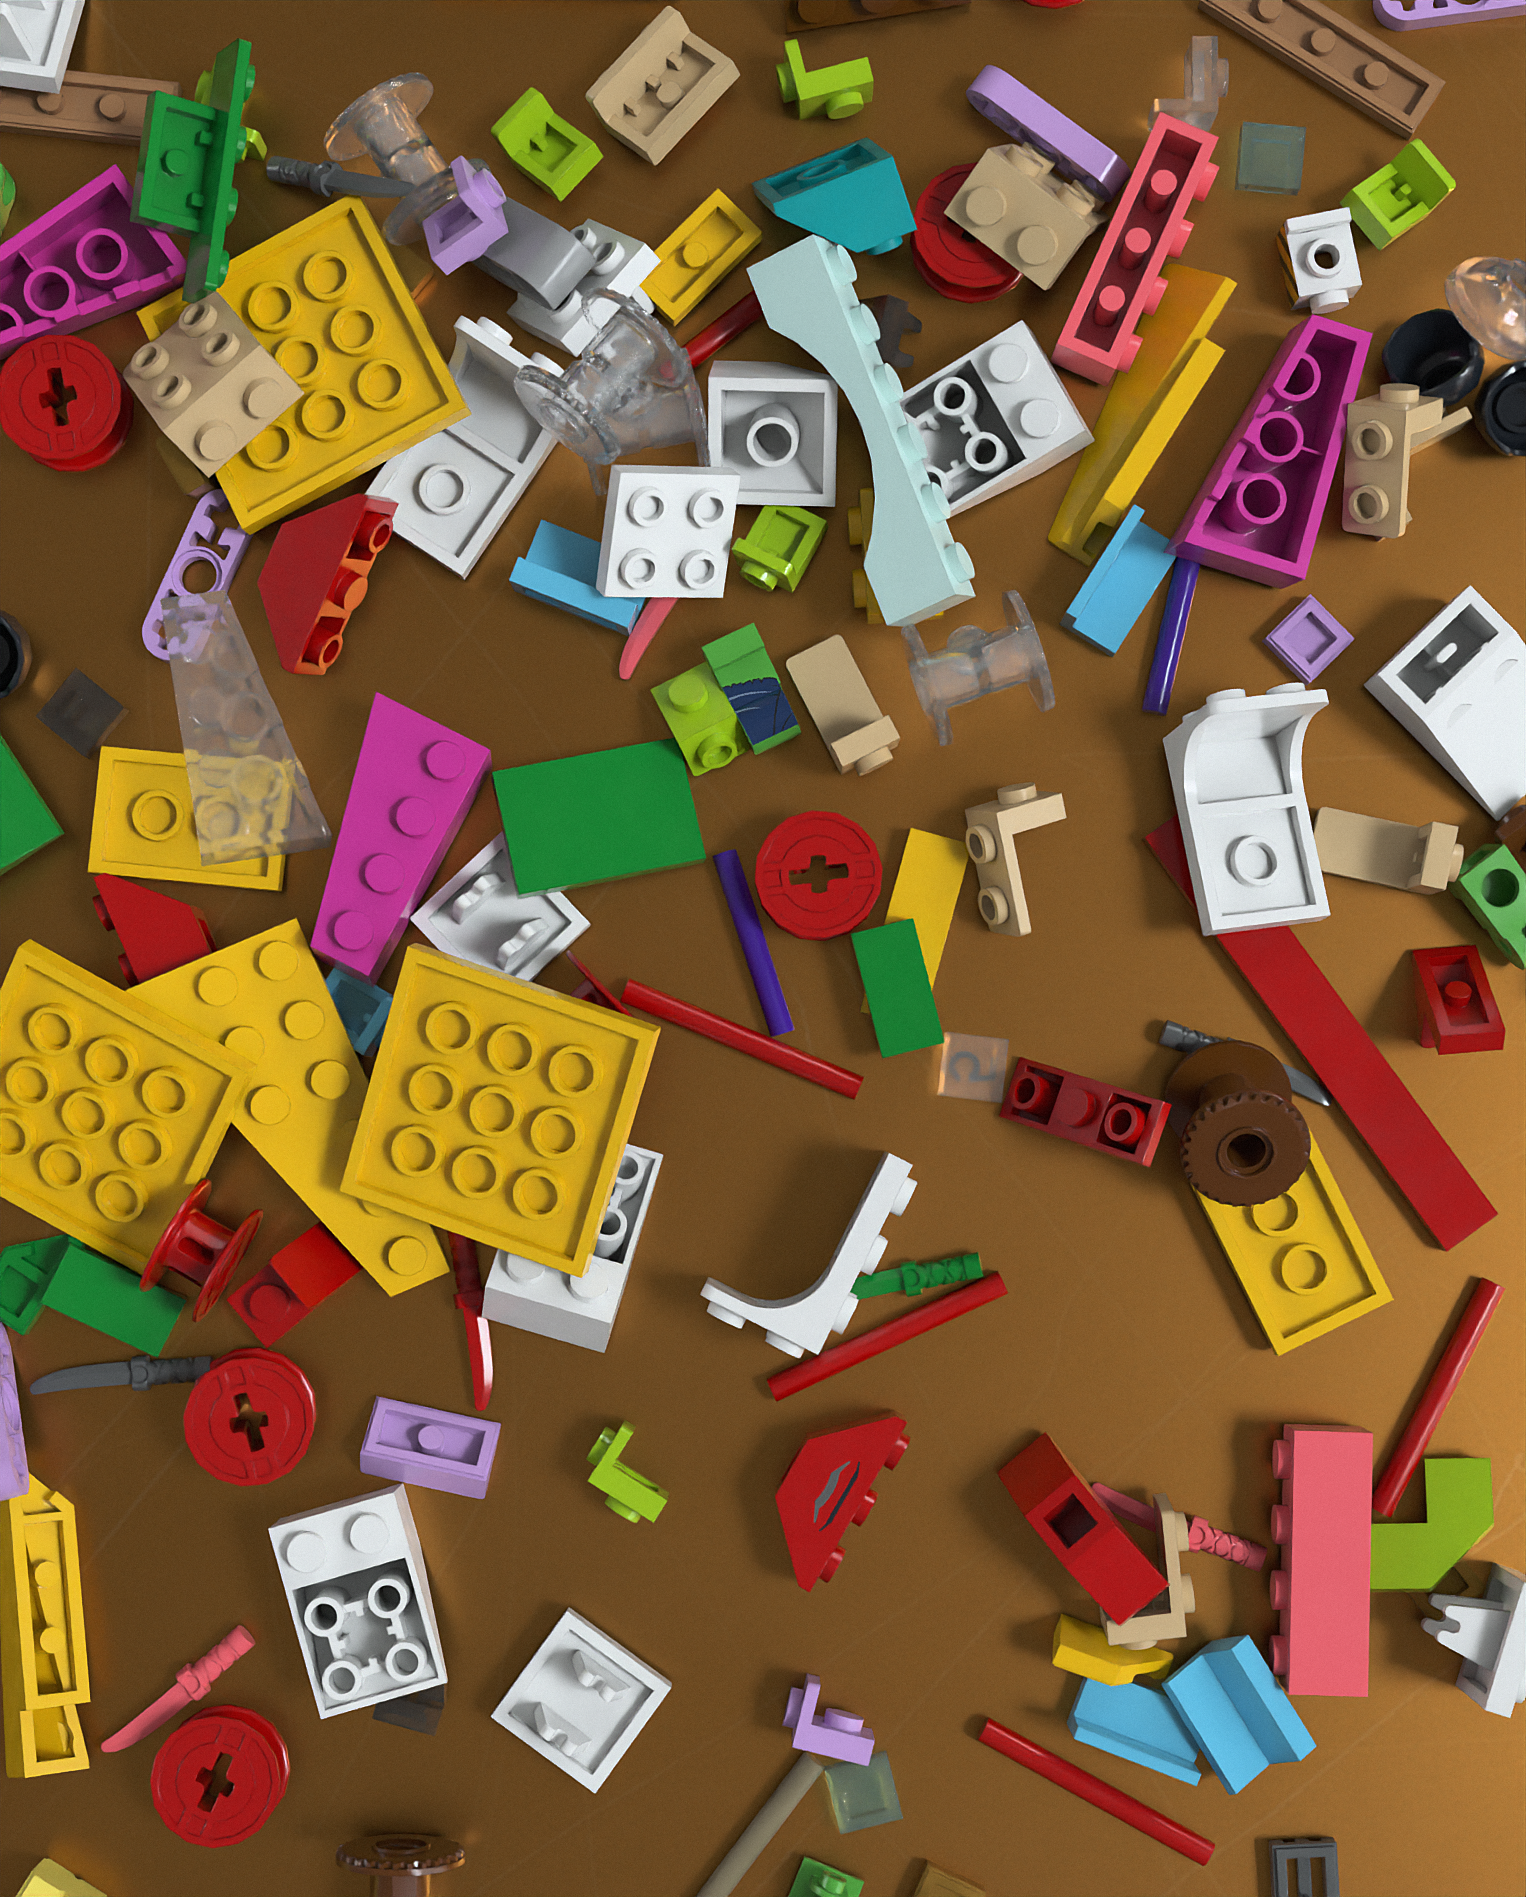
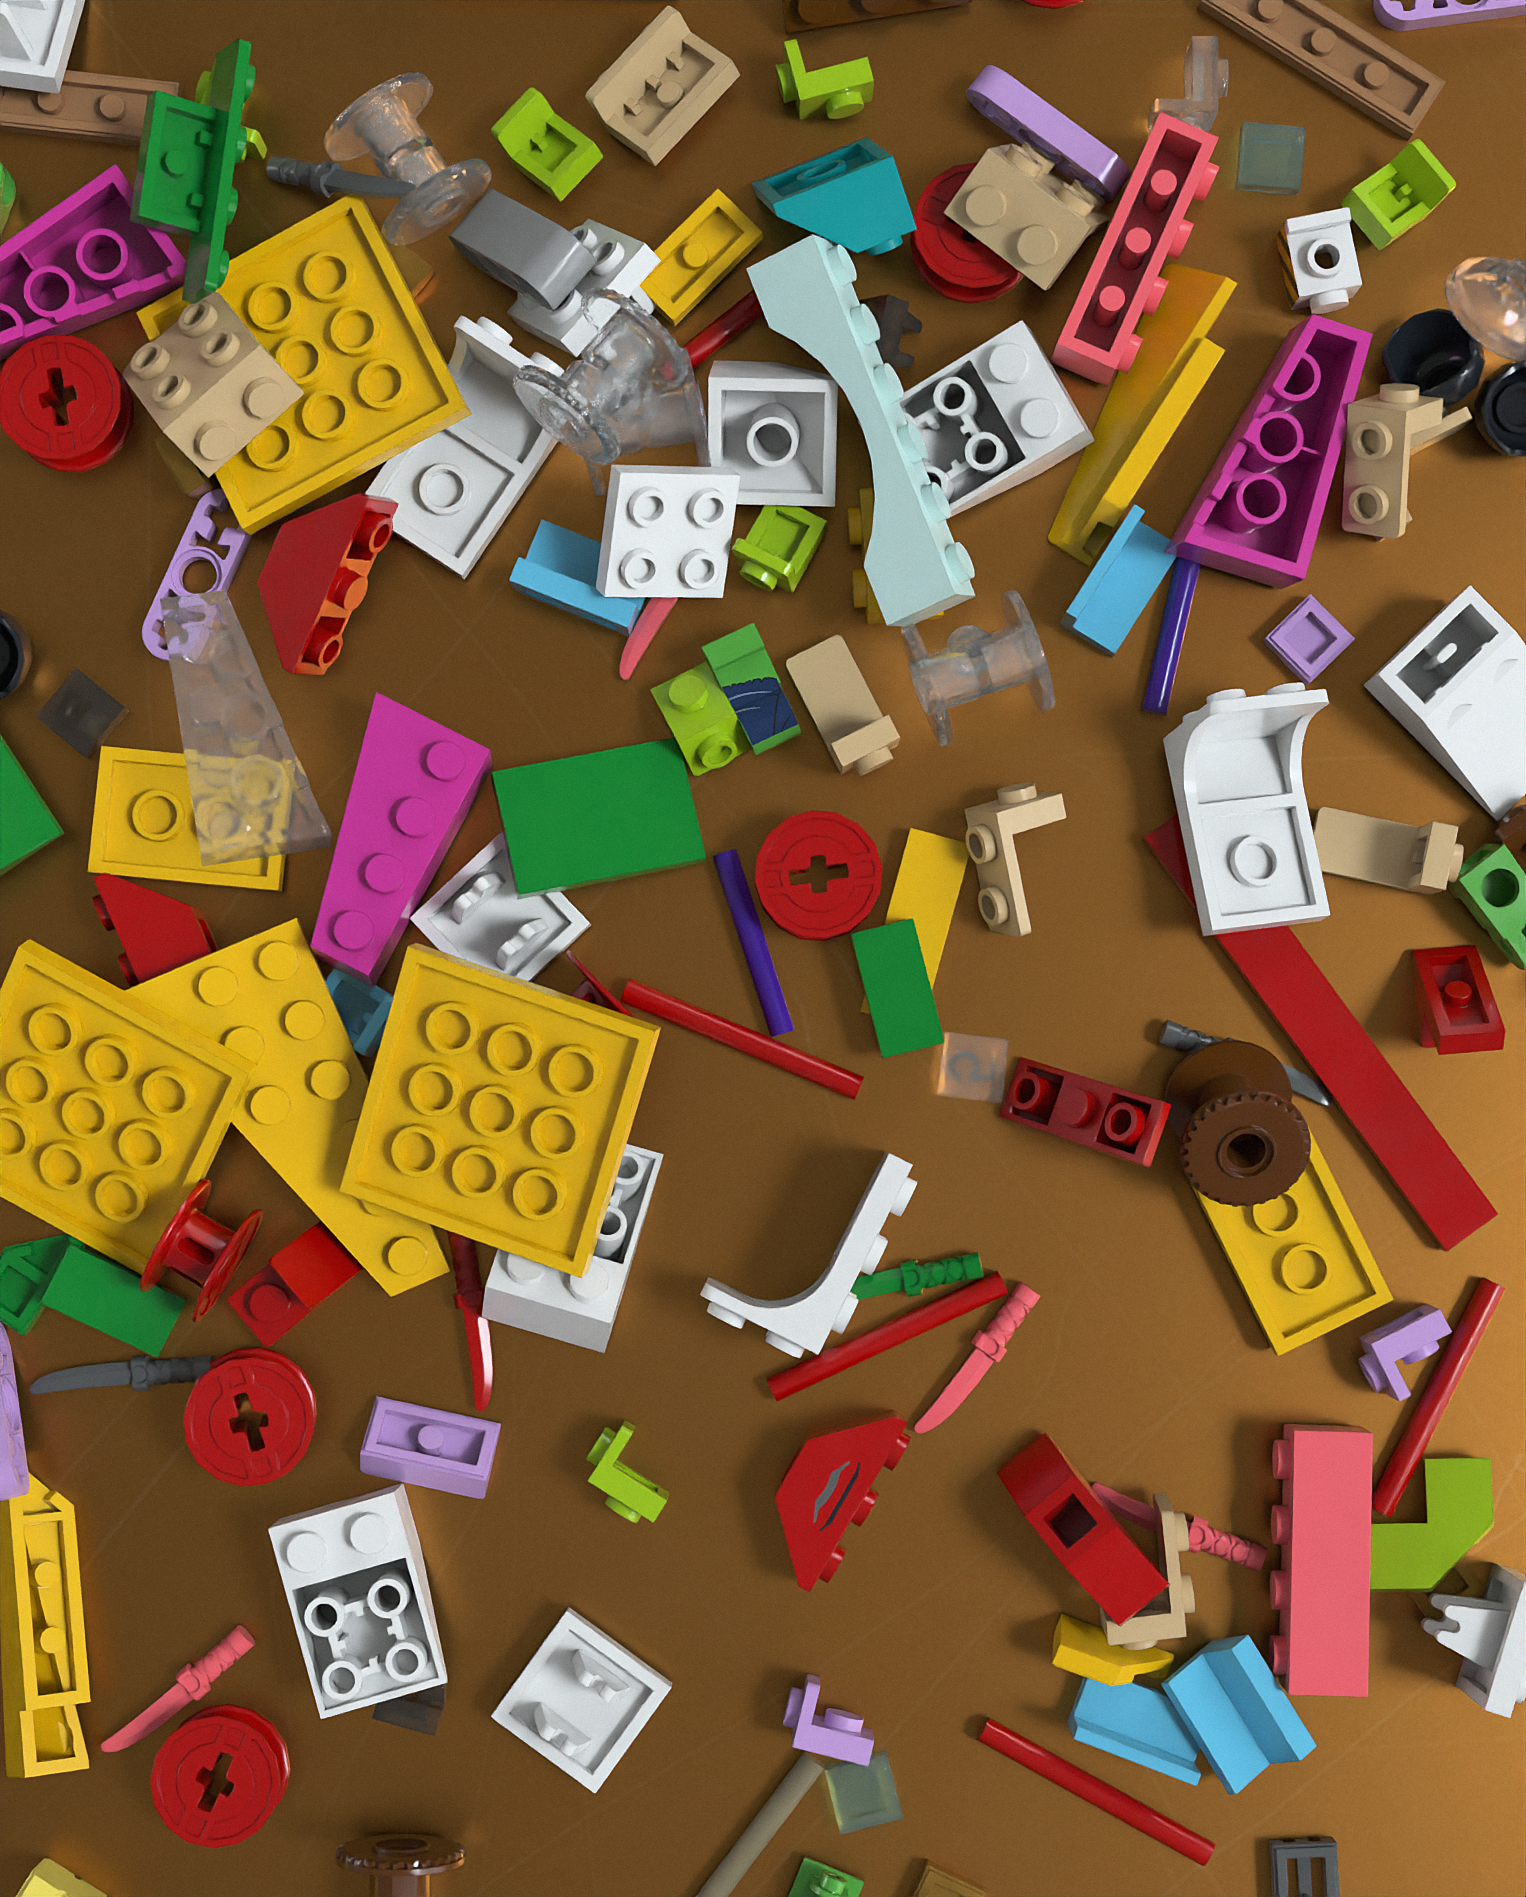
(468, 222): lavender bracket -> none
(987, 1350): none -> coral piece
(1406, 1337): none -> lavender bracket

